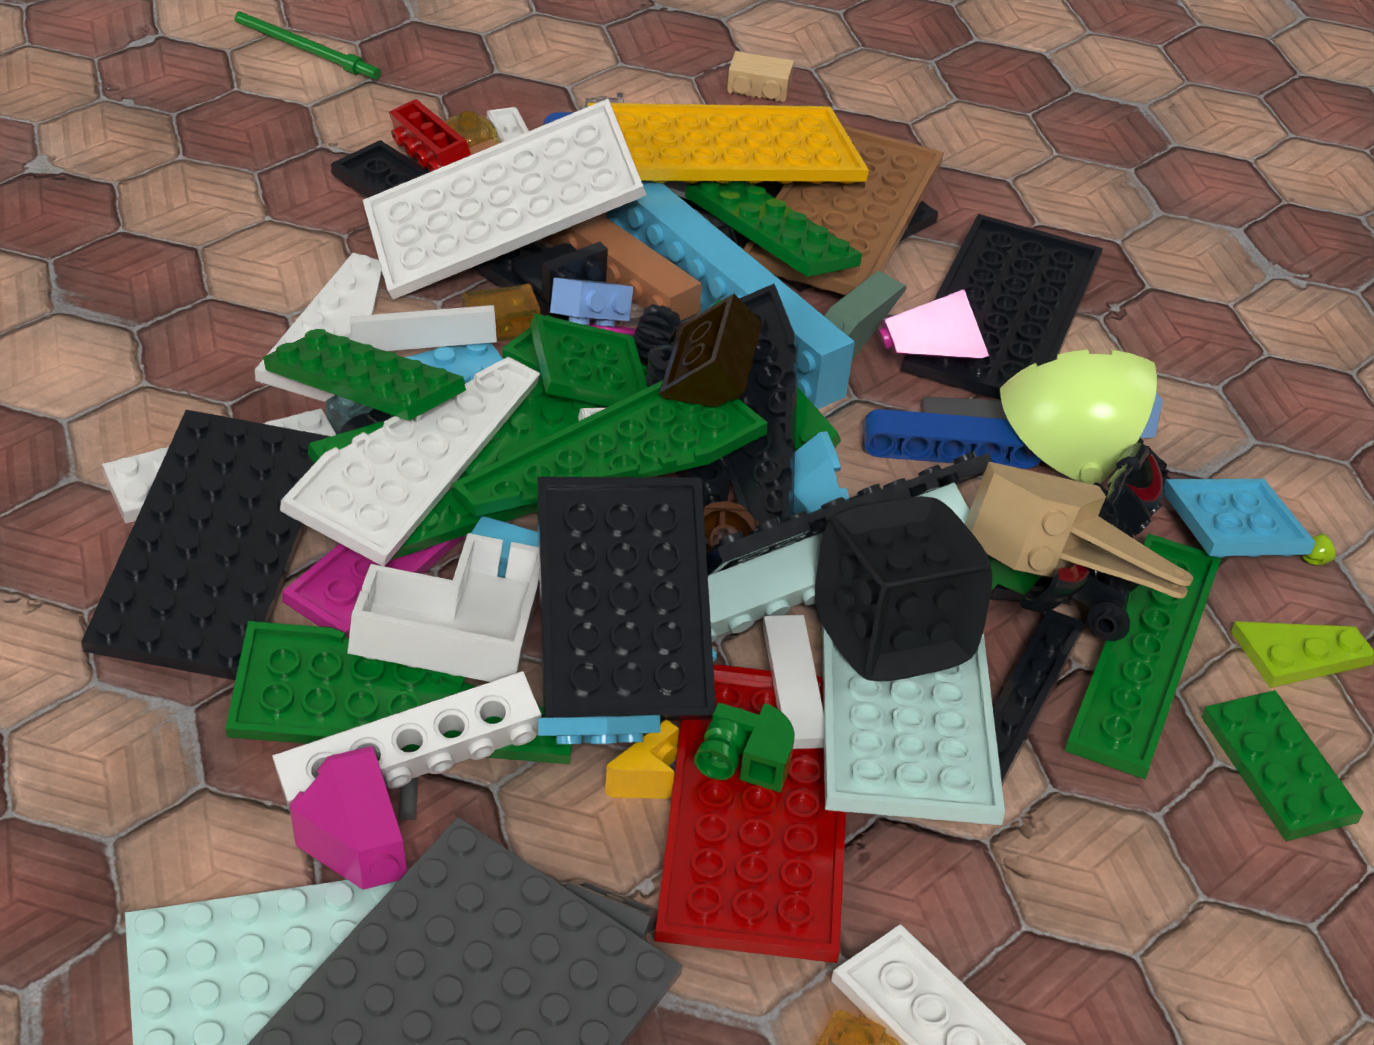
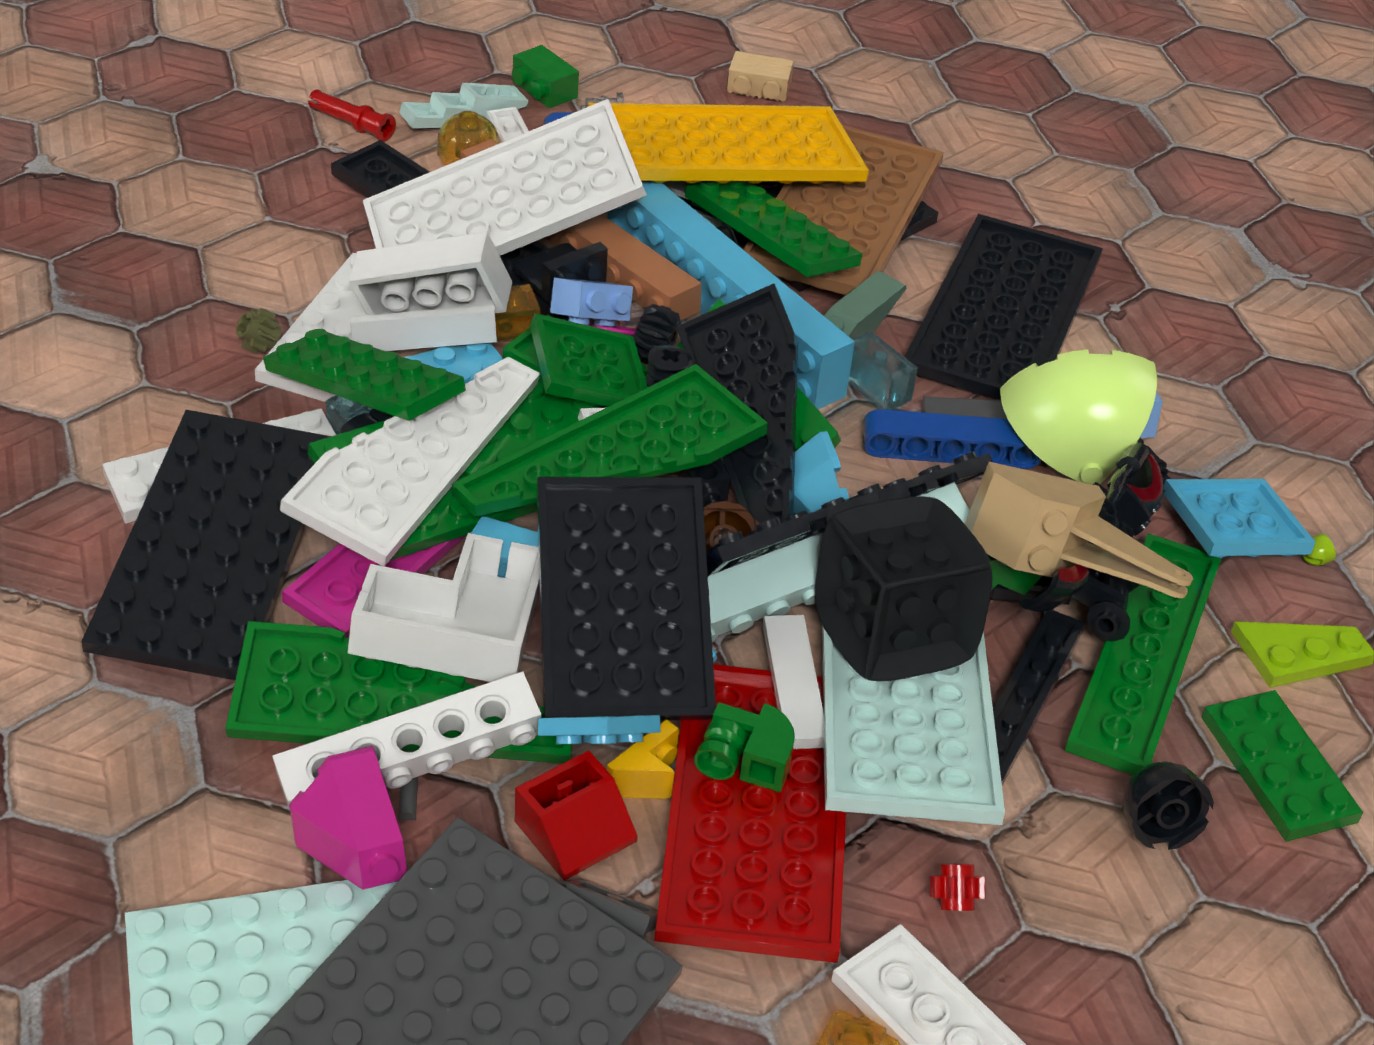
(258, 330): none -> olive gear
(350, 62): green bar -> none
(362, 117): none -> red pin
(426, 136): red brick -> none
(431, 276): none -> white brick
(471, 97): none -> light aqua slope
(545, 76): none -> green brick
(574, 815): none -> red slope
(713, 355): dark brown slope -> none
(881, 372): none -> clear light blue brick
(935, 330): slope -> none
(957, 887): none -> red gear
(1166, 804): none -> black cylinder

